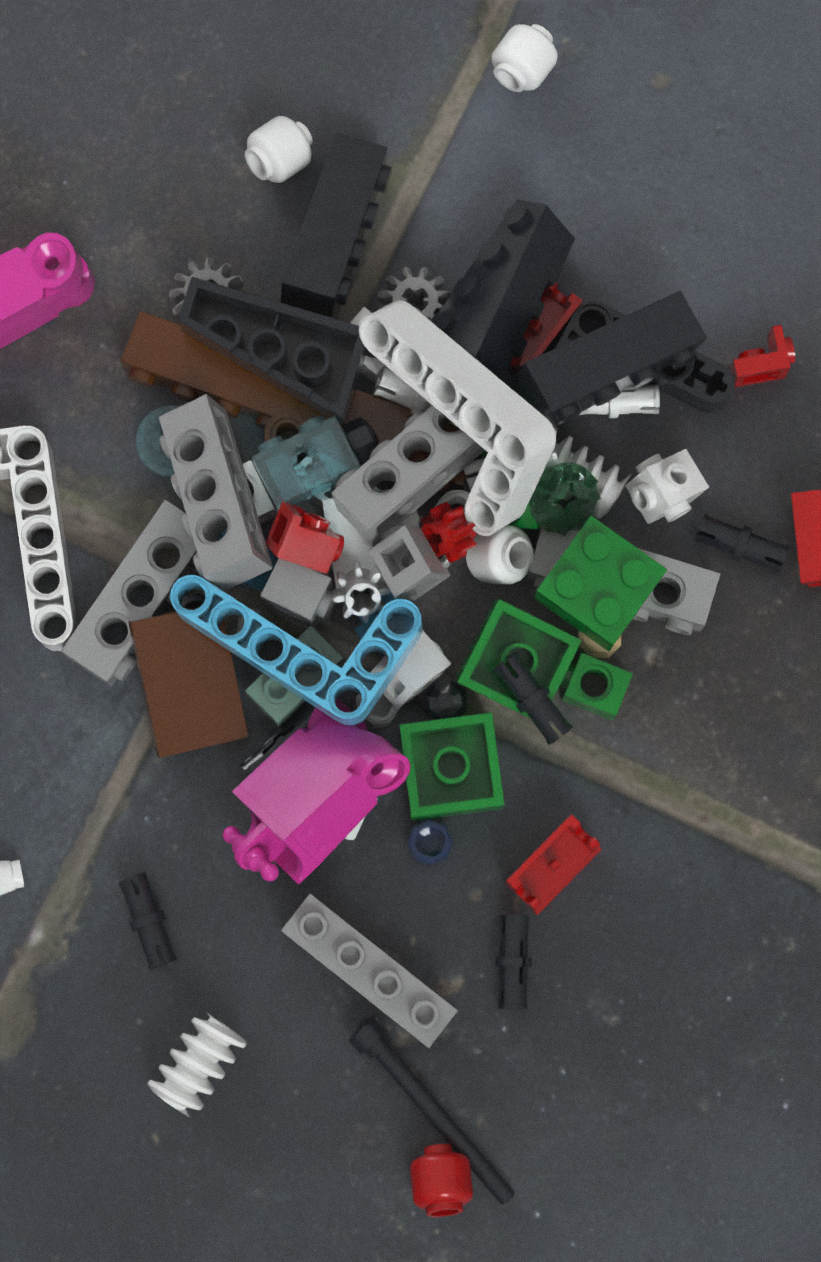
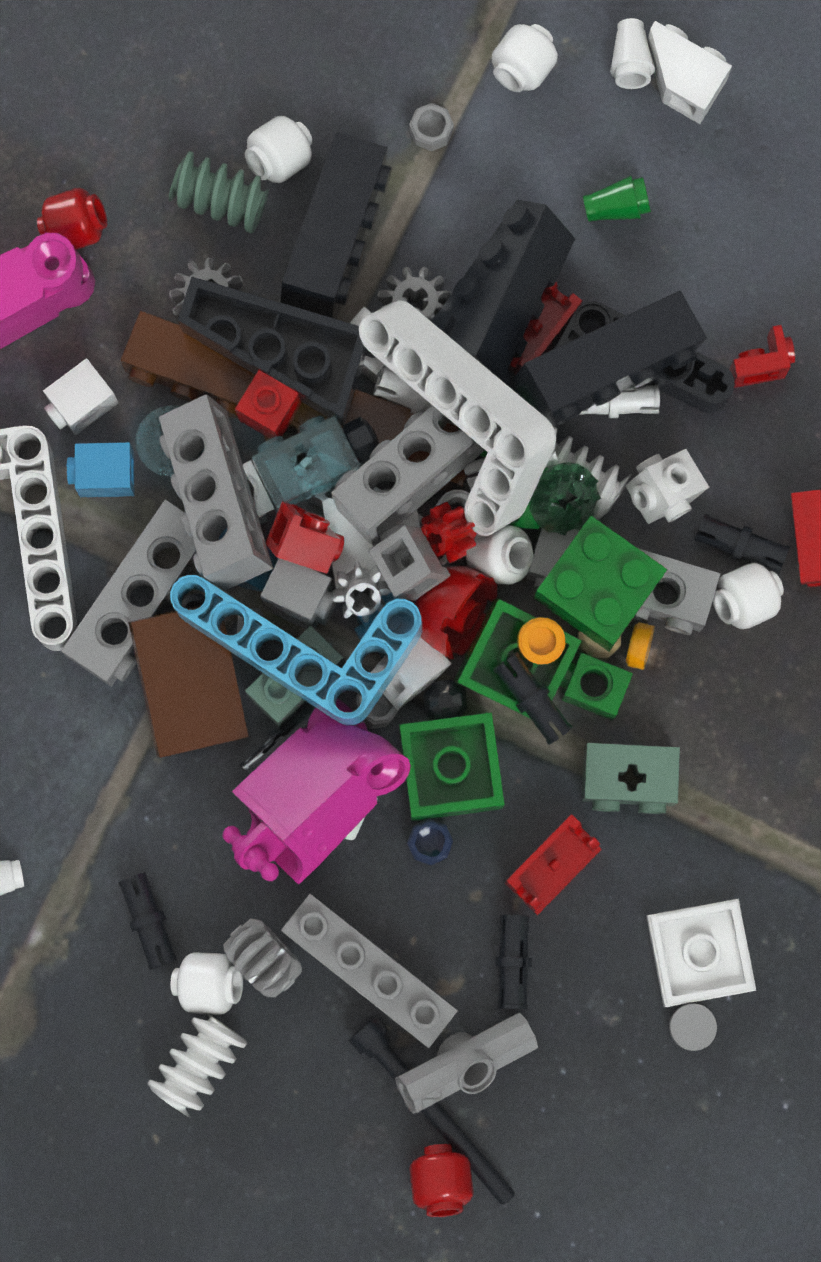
(74, 216): none -> red head
(79, 398): none -> white brick
(102, 469): none -> dark azure brick
(207, 983): none -> white head
(219, 192): none -> sand green piece
(262, 958): none -> light grey gear
(268, 405): none -> red brick
(431, 127): none -> light grey tile
(455, 609): none -> red cylinder
(466, 1063): none -> light grey piece
(541, 640): none -> light orange tile
(618, 201): none -> green cone
(632, 57): none -> white cone
(640, 645): none -> light orange tile
(654, 764): none -> sand green brick
(686, 73): none -> white slope
(692, 1027): none -> light grey tile
(701, 953): none -> white tile
(748, 596): none -> white head

